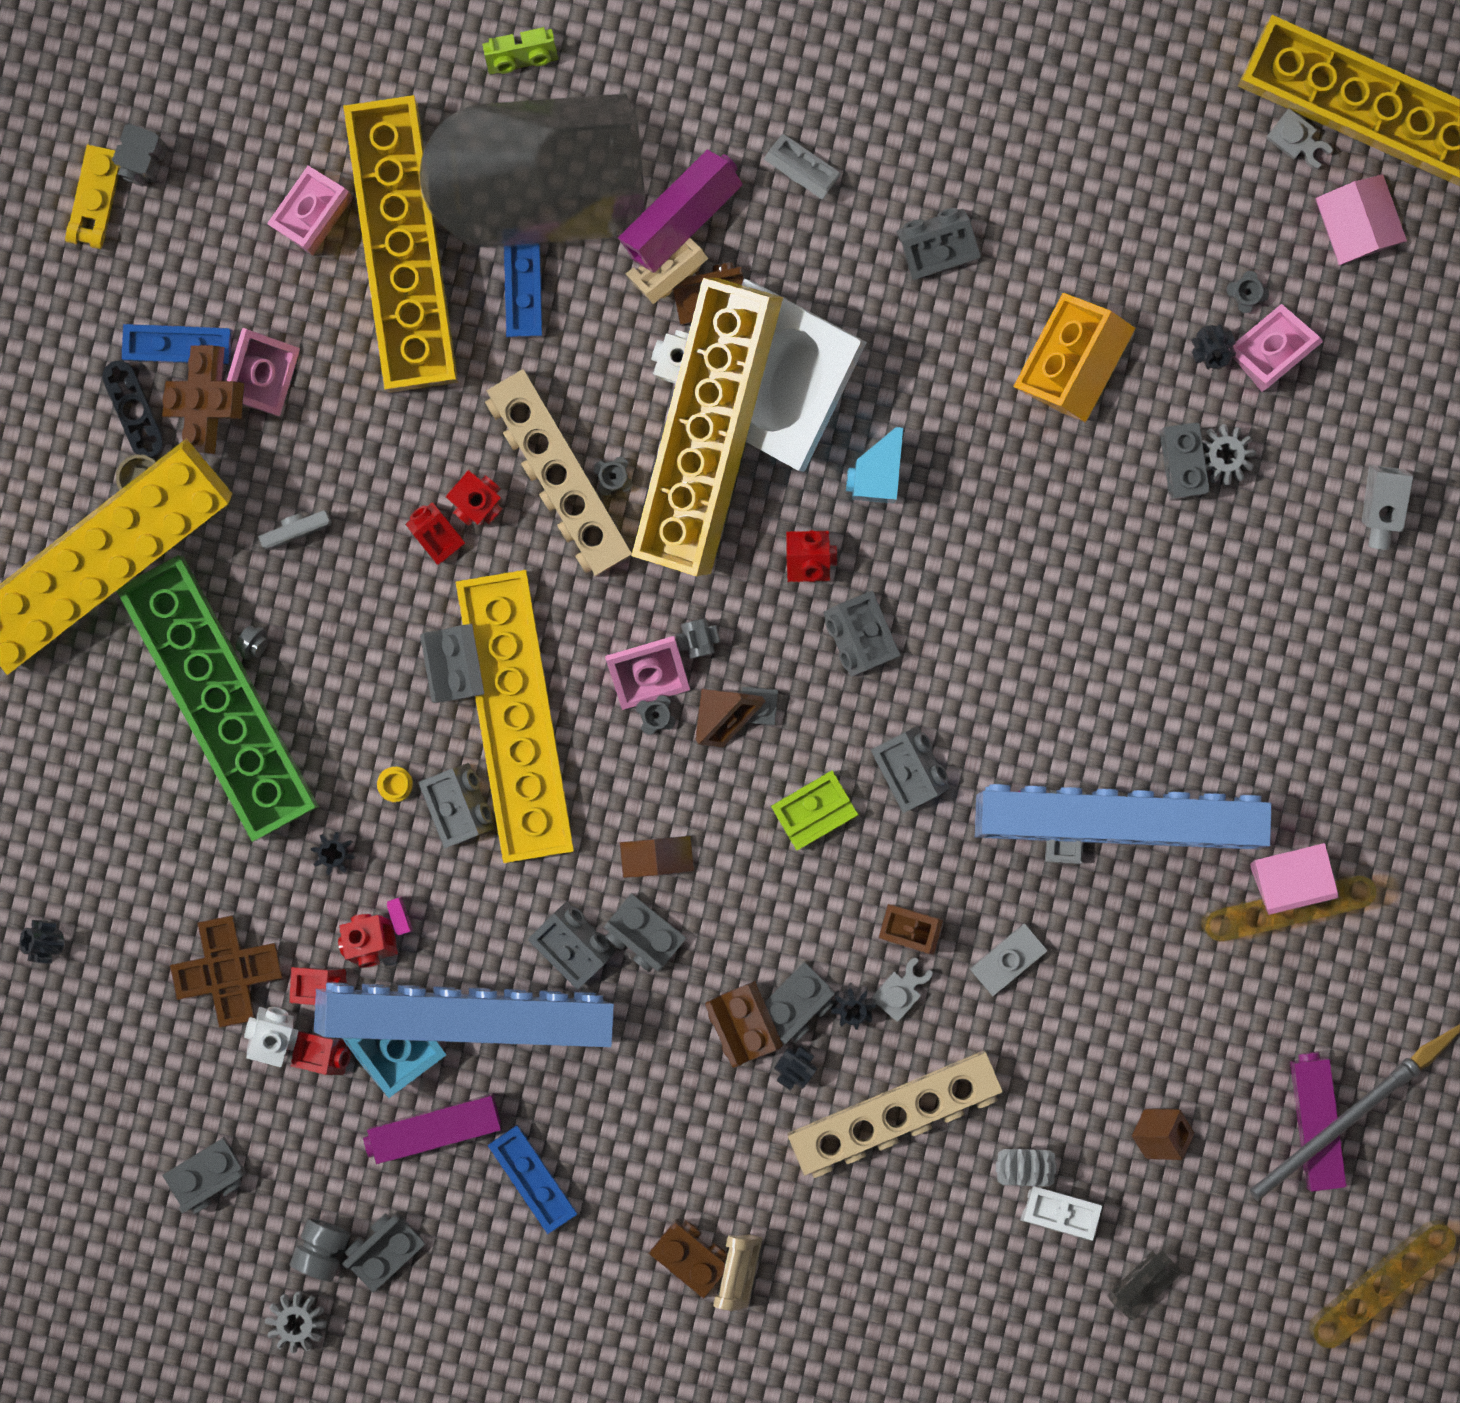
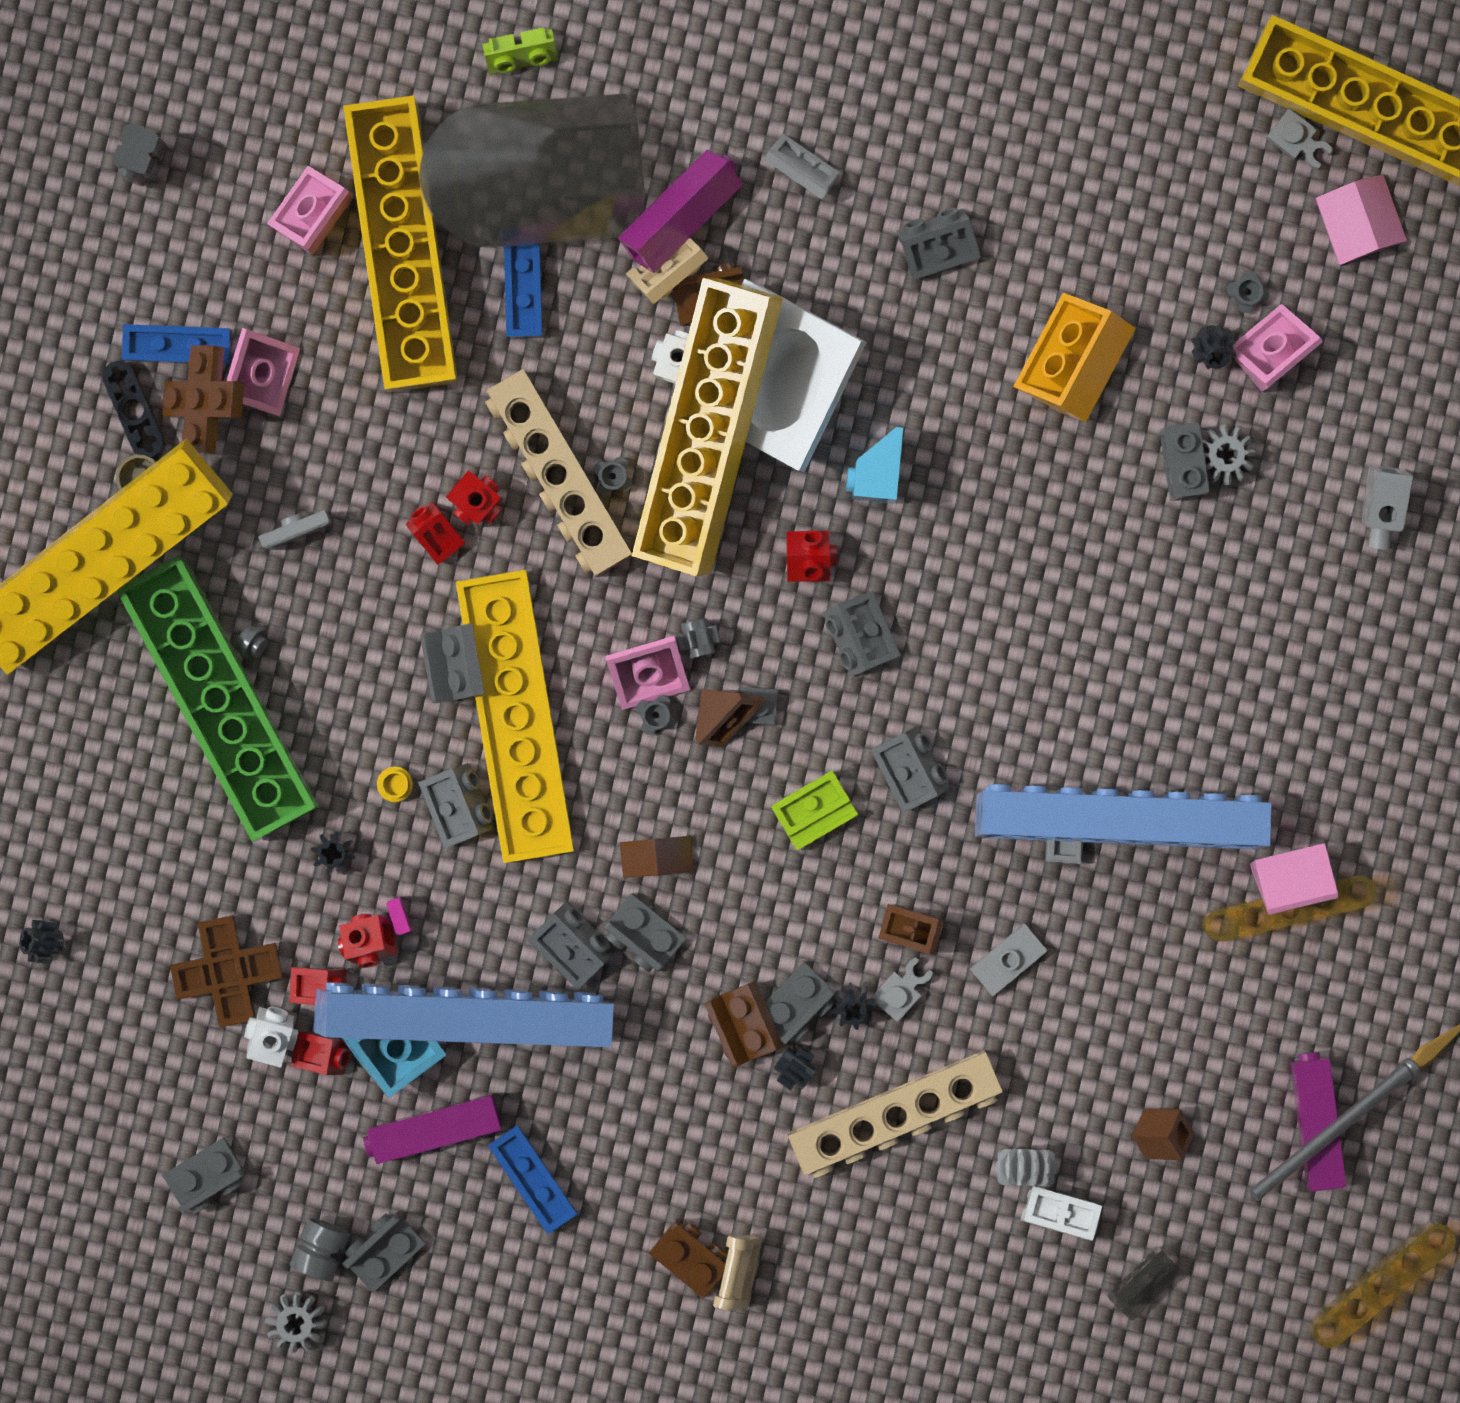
(93, 197): yellow plate -> none

